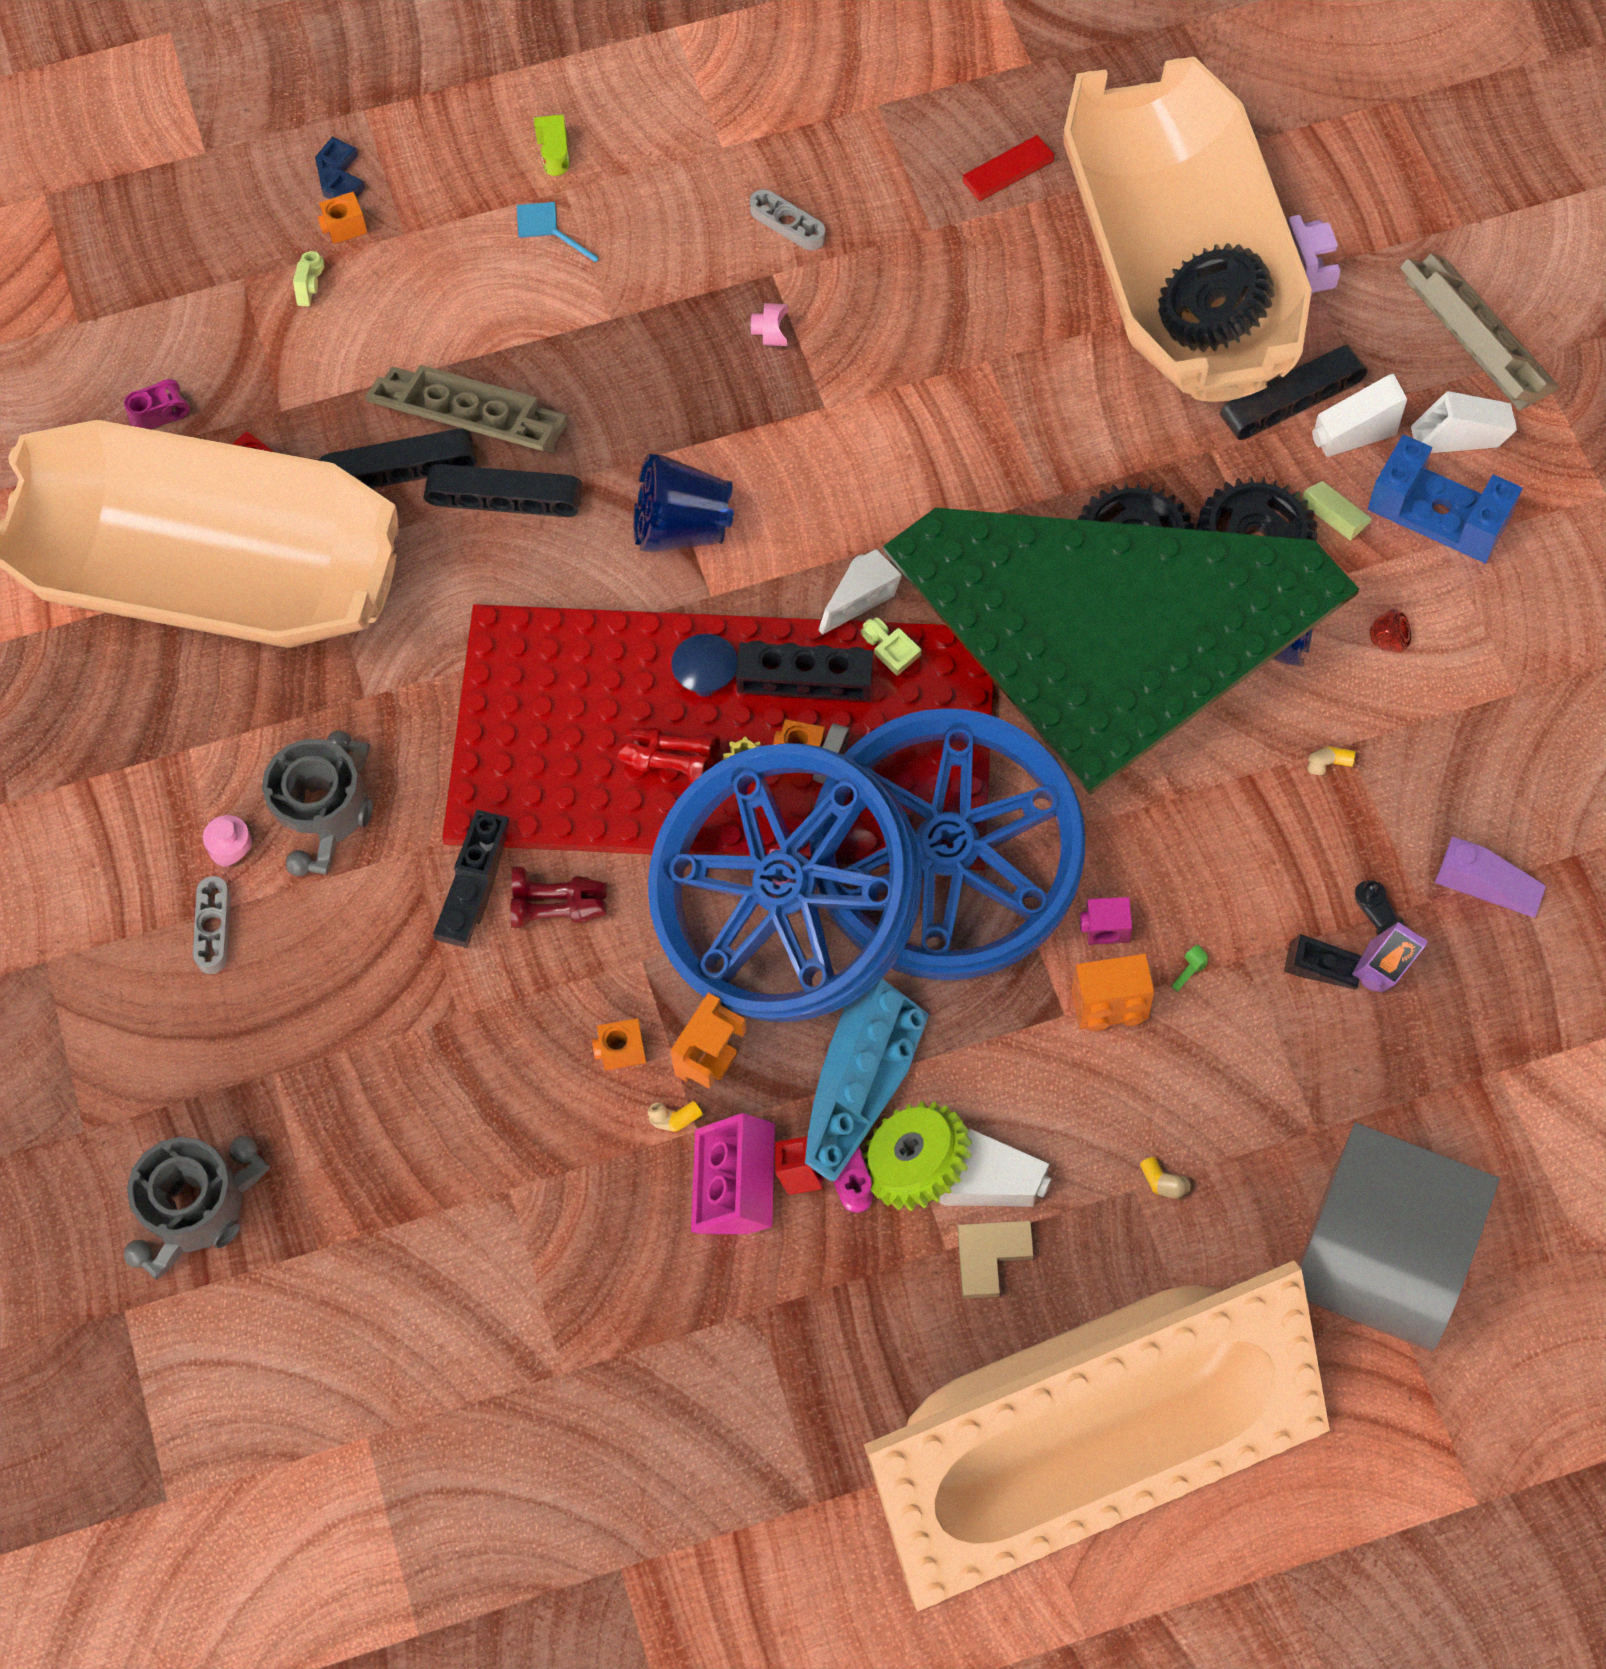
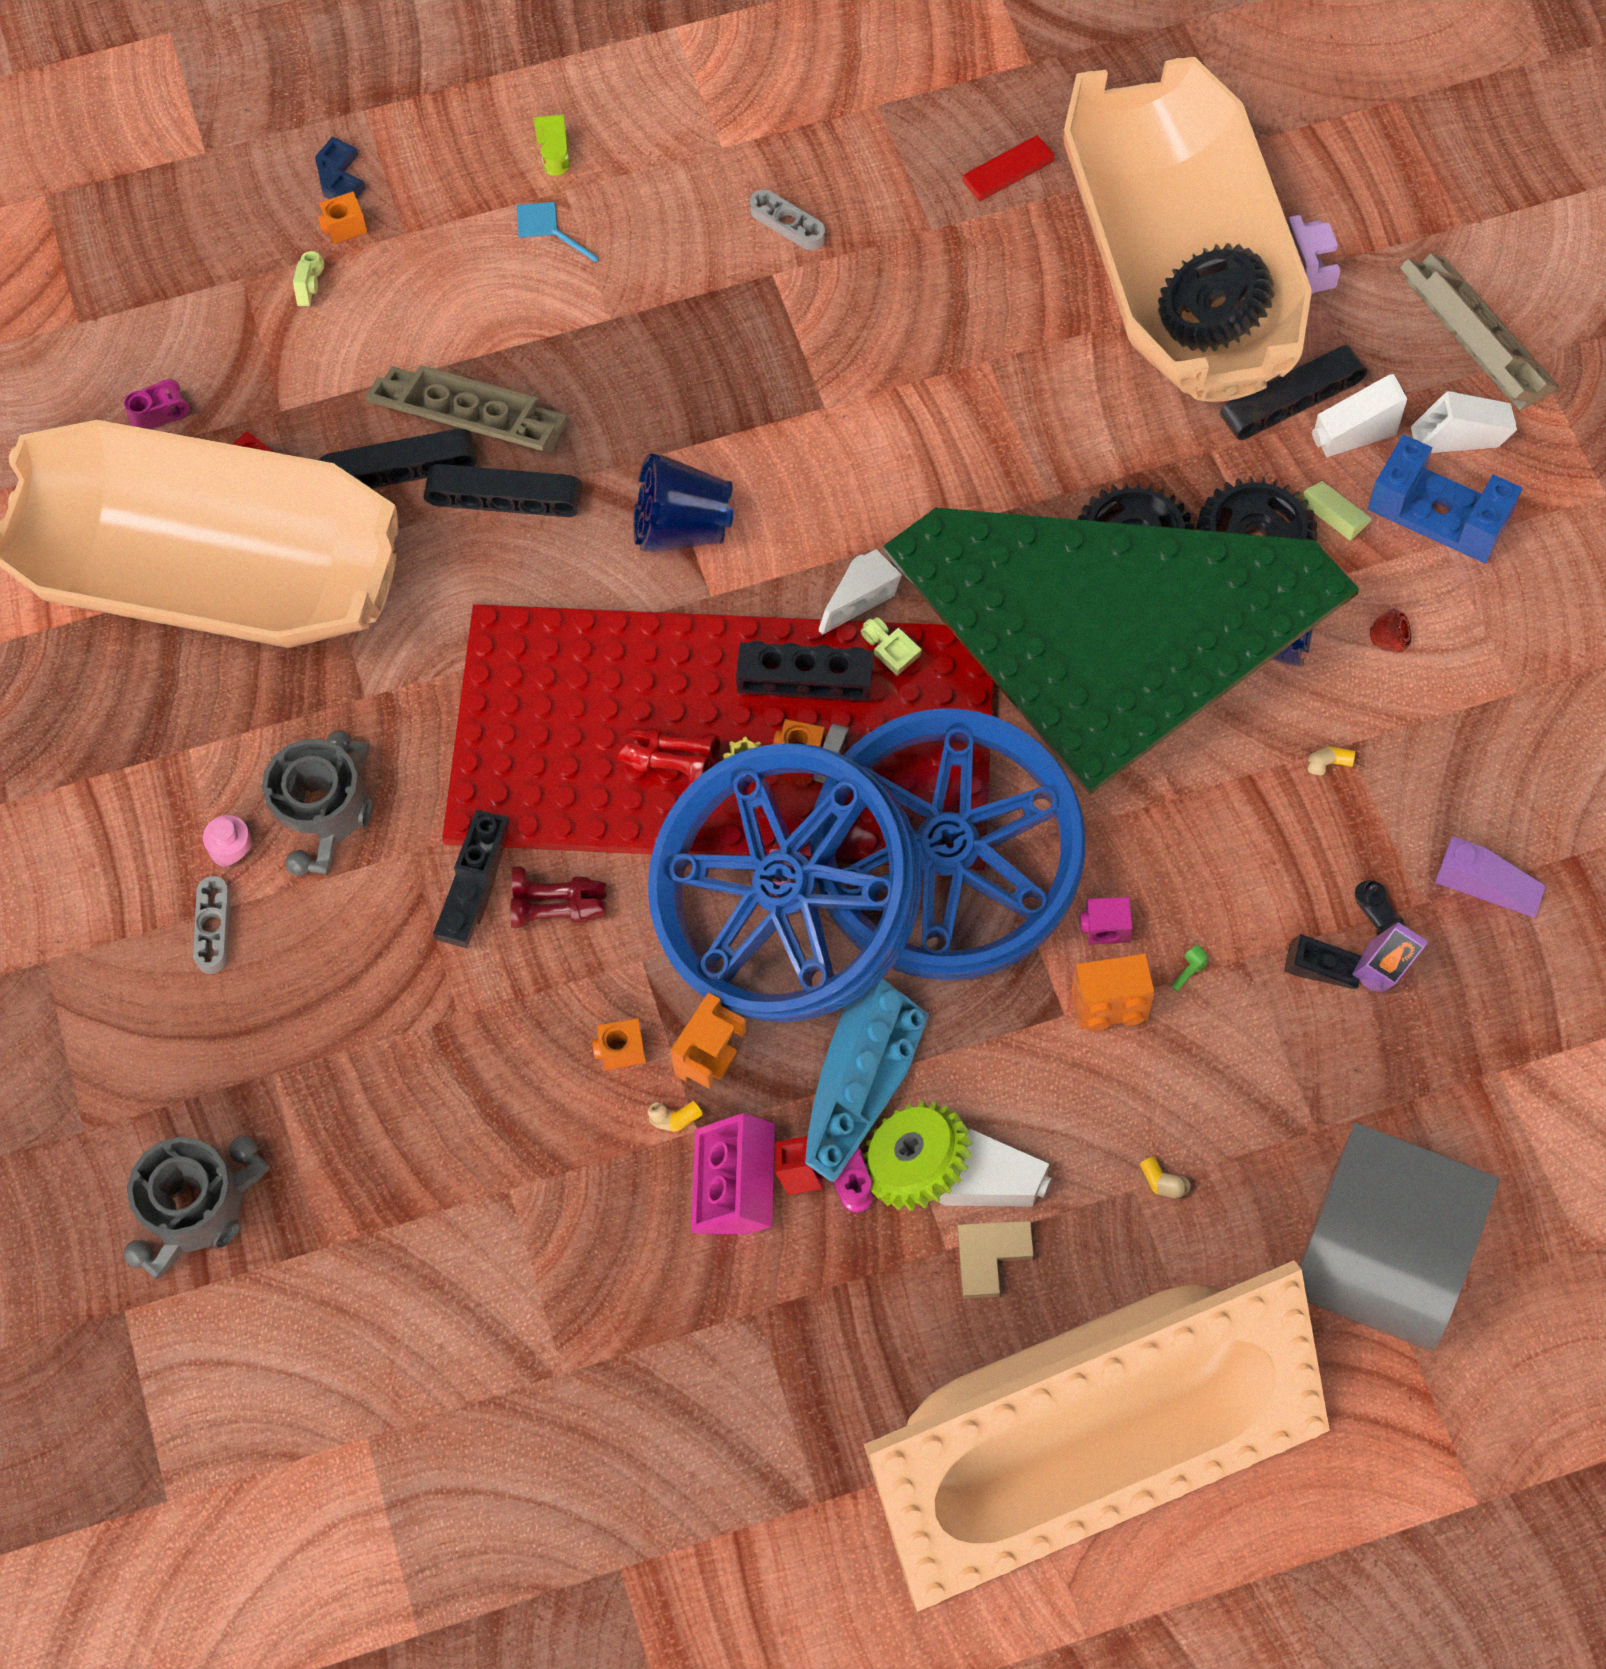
(704, 663): dark blue dish -> none
(769, 324): bright pink piece -> none

